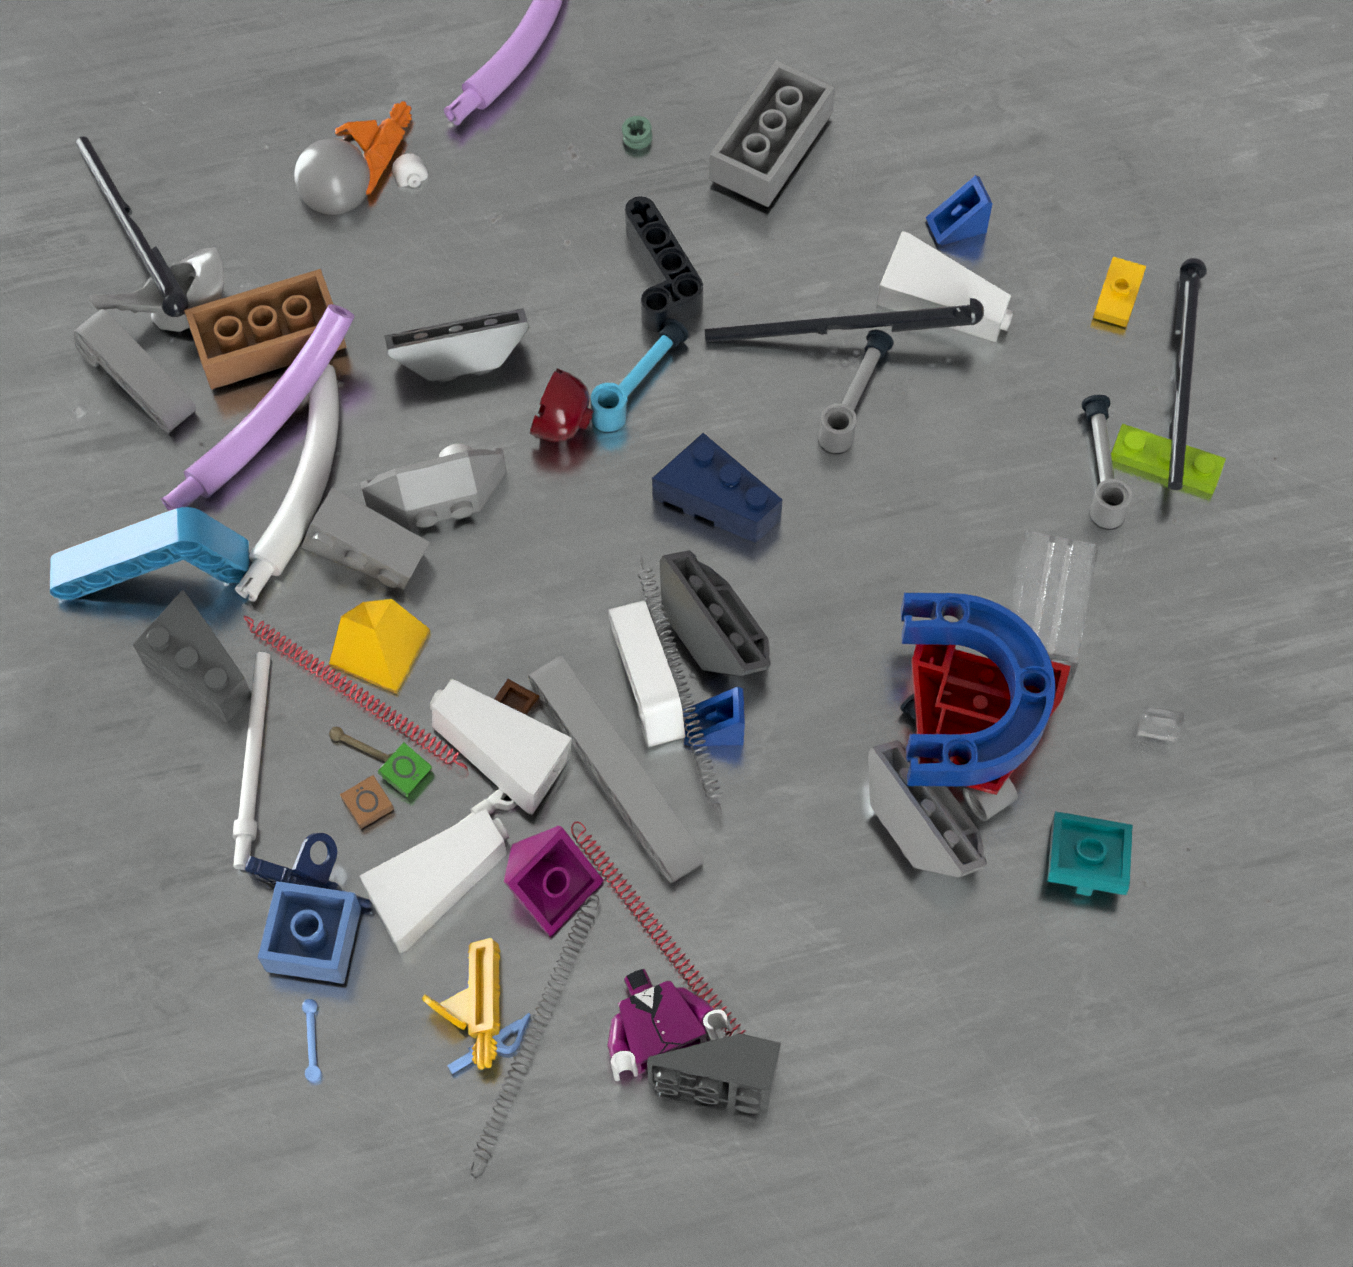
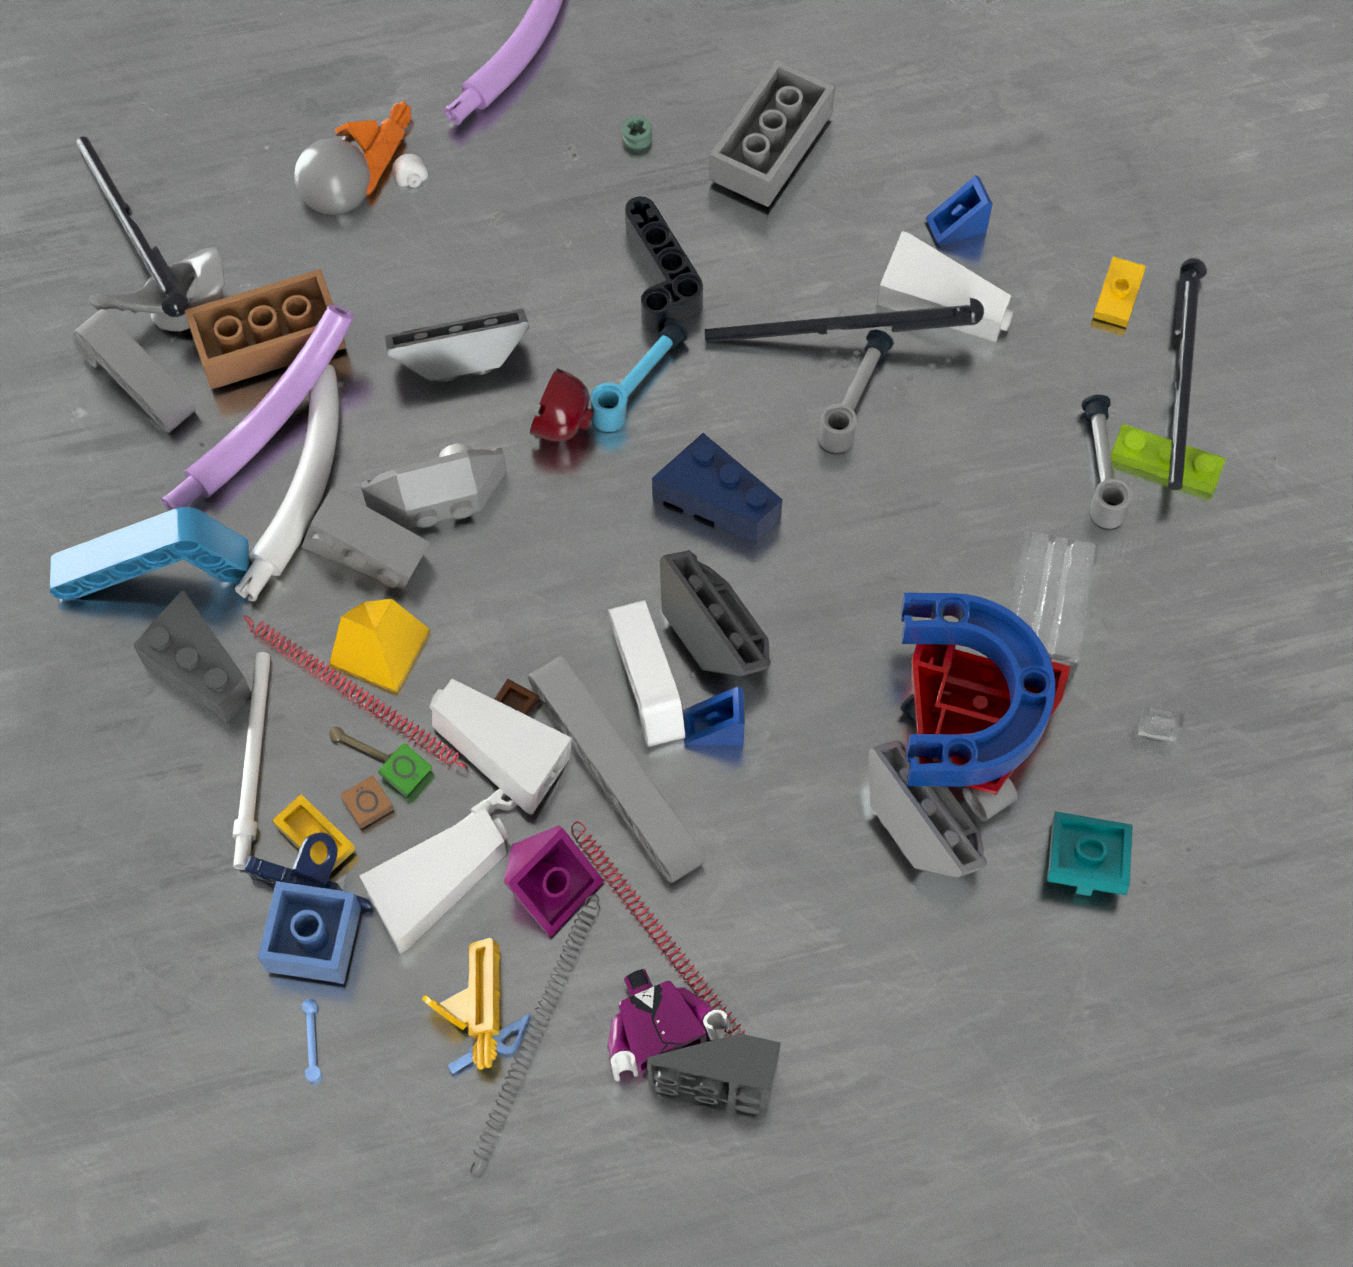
(303, 819): none -> yellow plate
(677, 685): light grey piece -> none

